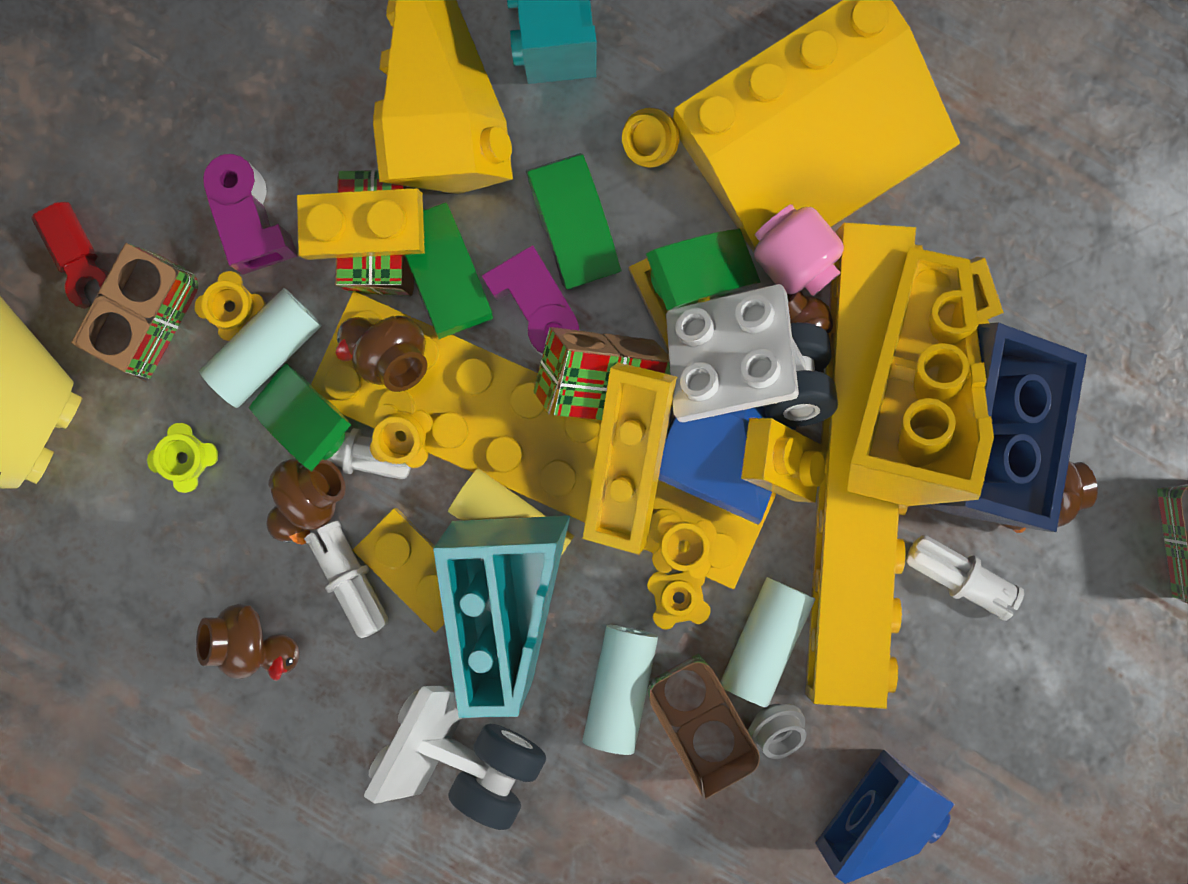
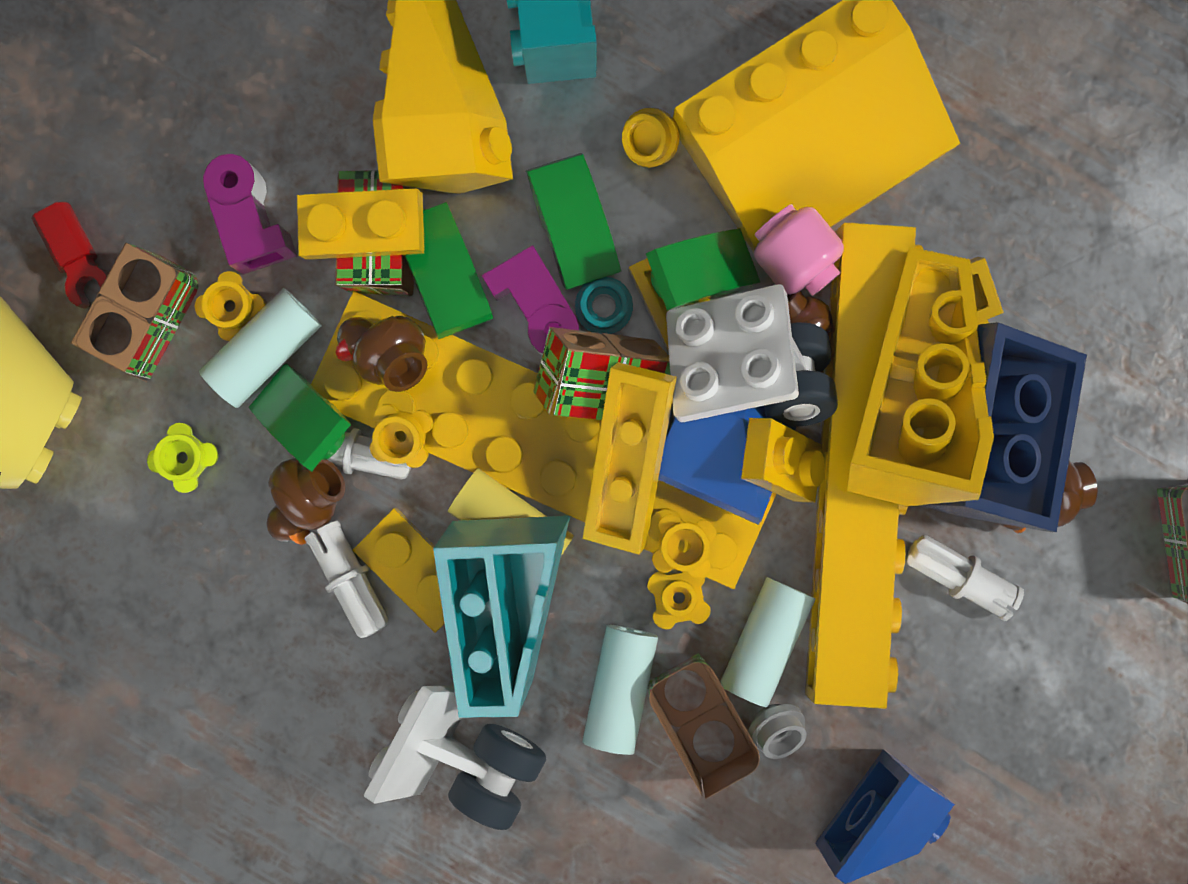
(238, 648): reddish brown animal -> none
(609, 288): none -> teal plate

